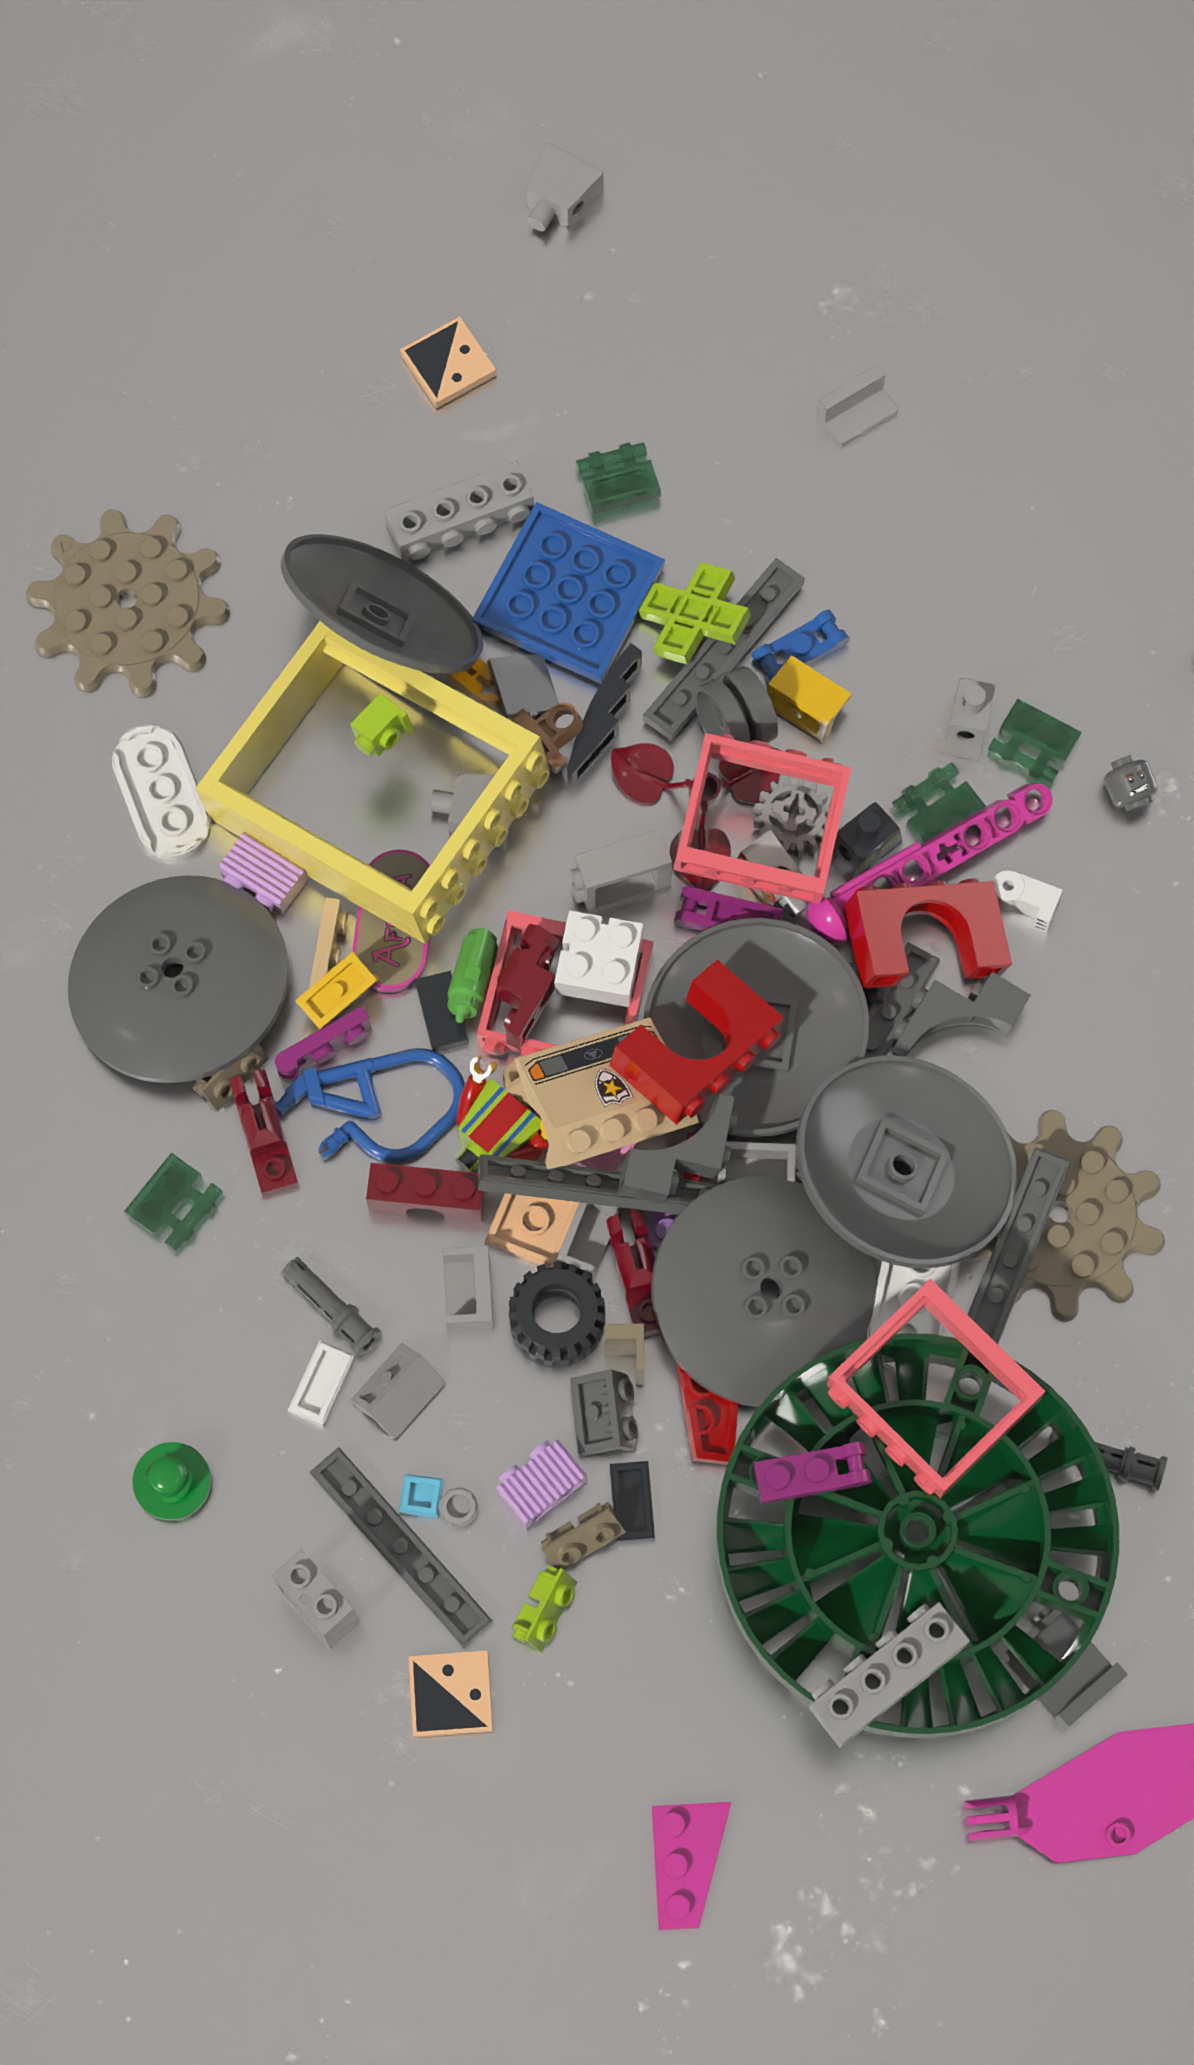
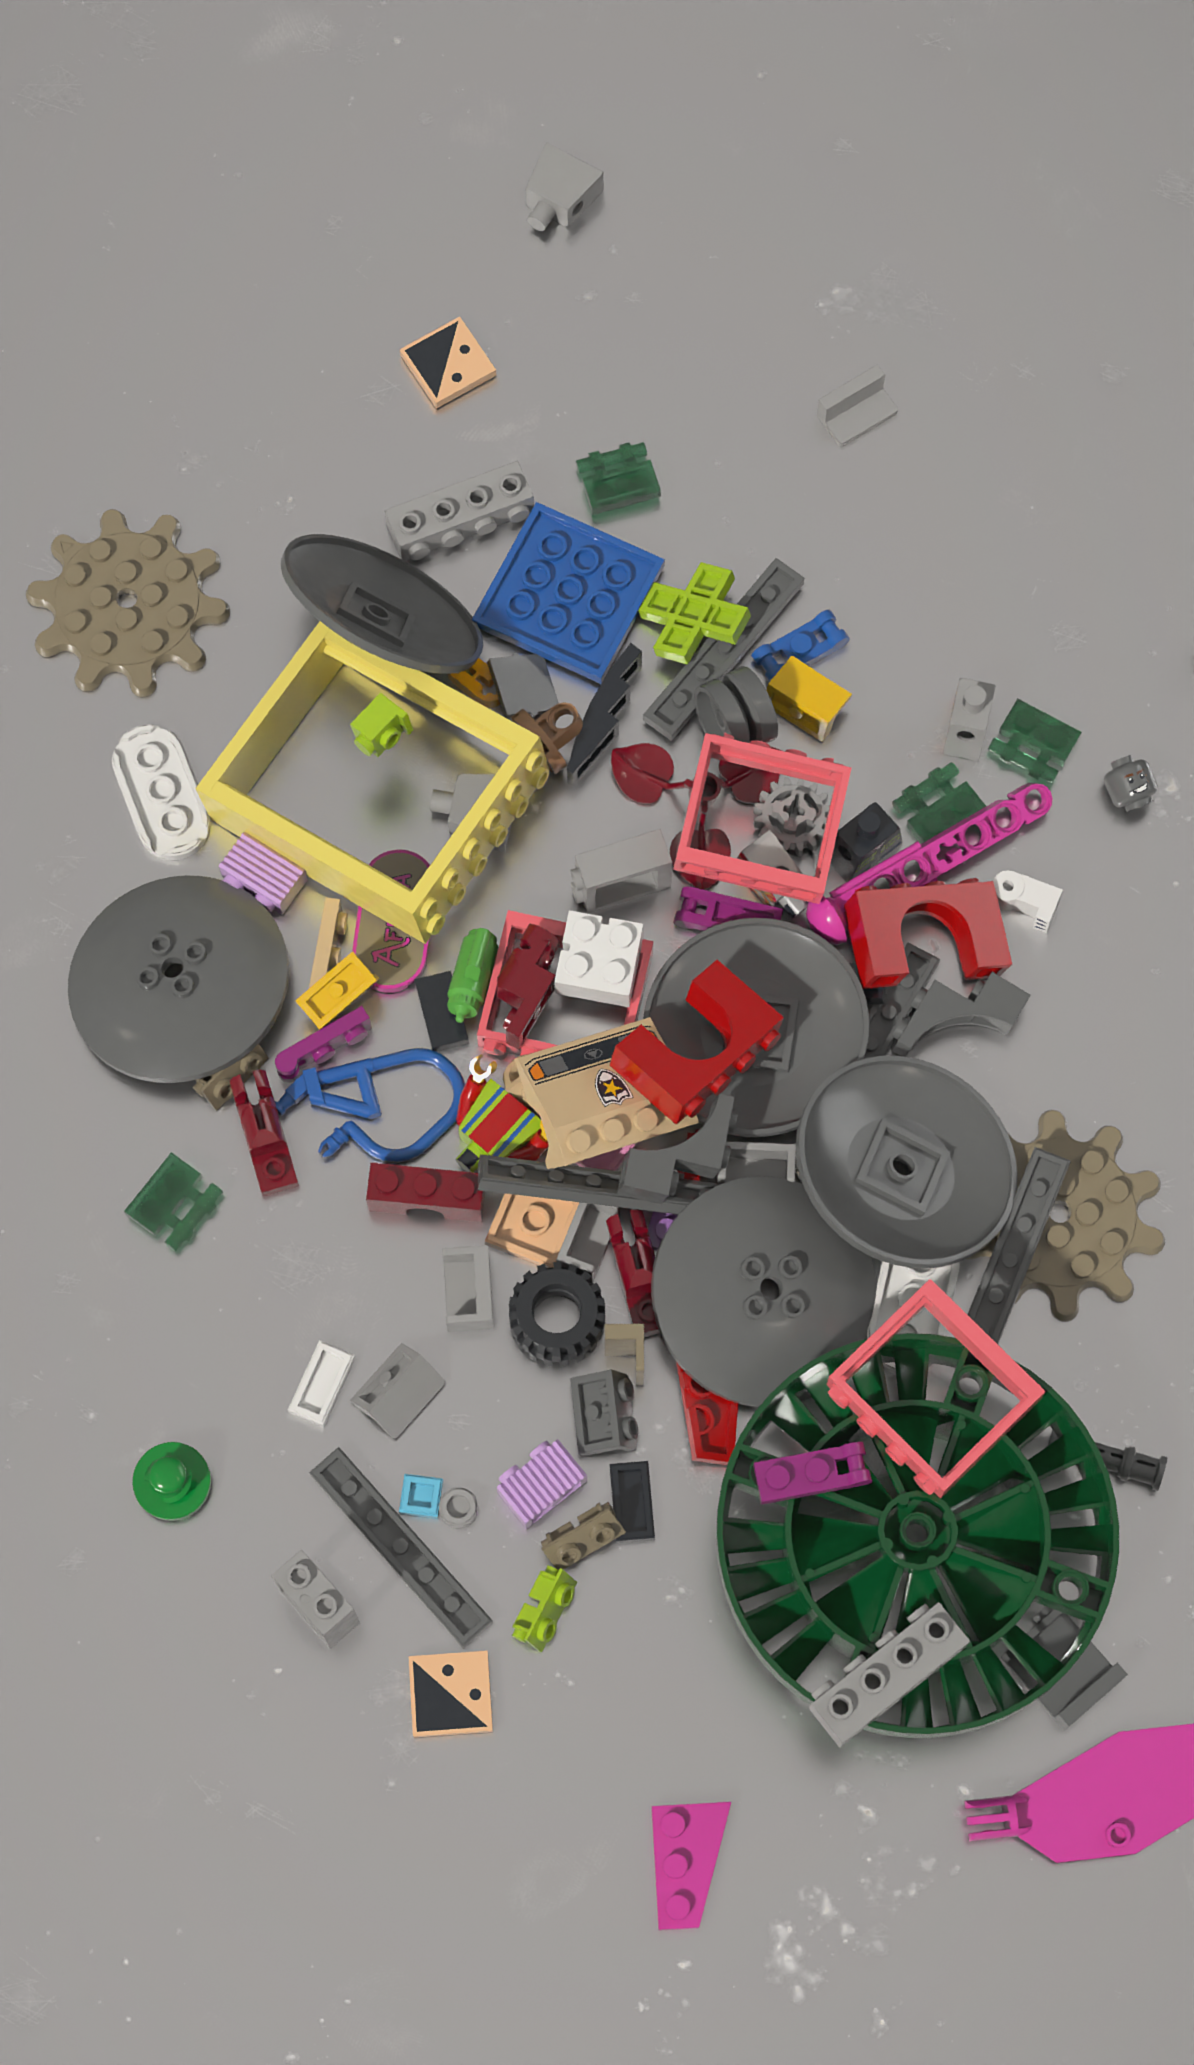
(342, 1317): dark grey pin -> none

